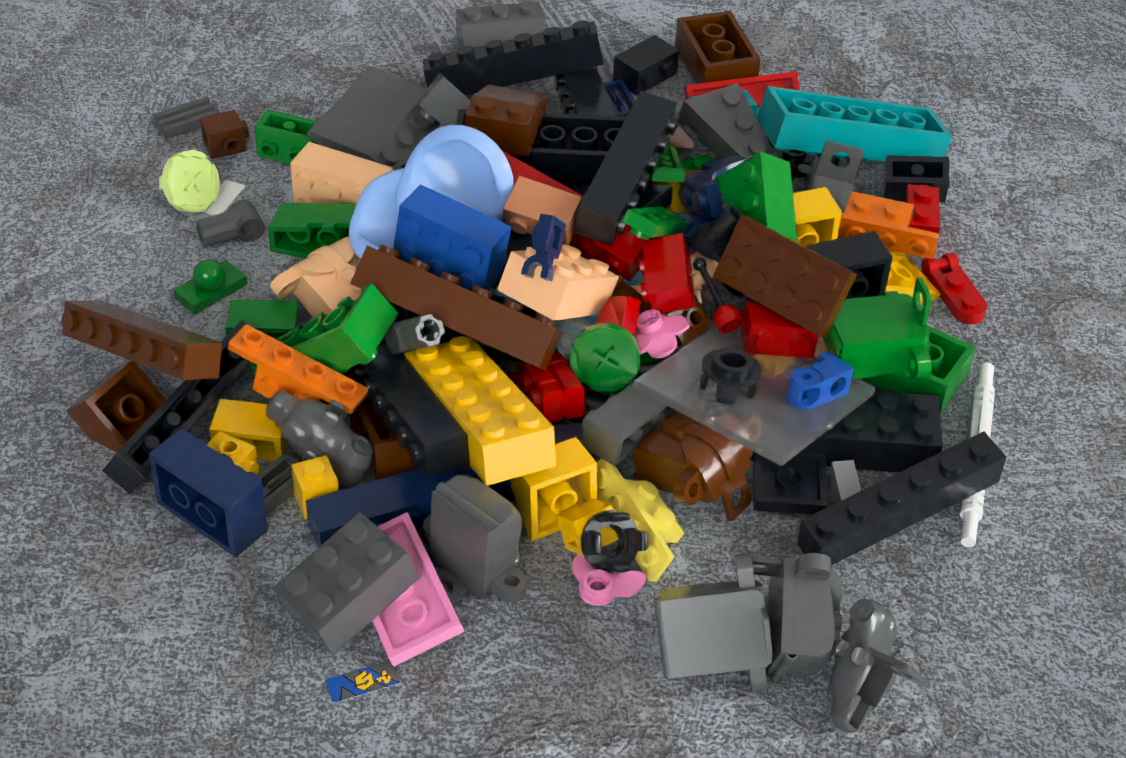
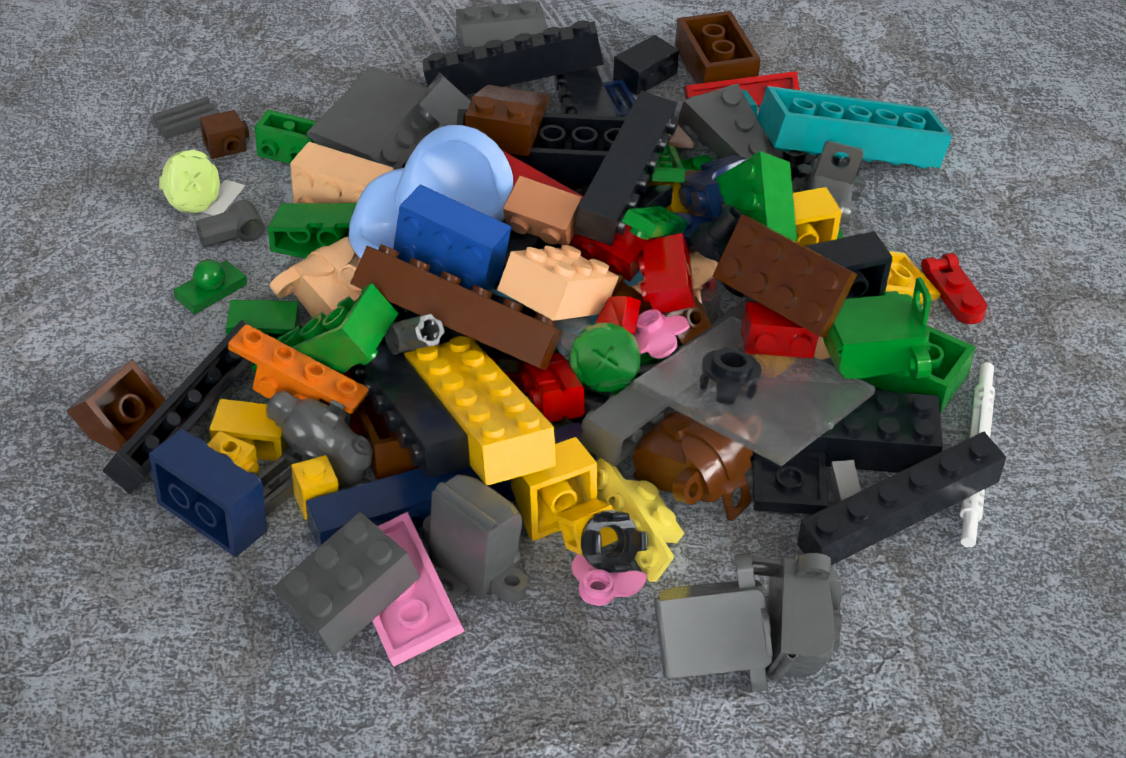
(142, 339): reddish brown brick -> none
(362, 681): sticker -> none
(547, 243): dark blue plate -> none
(727, 316): red hinge -> none
(818, 383): blue leg -> none
(865, 665): dark grey piece -> none
(890, 222): orange bracket -> none
(914, 170): black brick -> none
(926, 207): red brick -> none

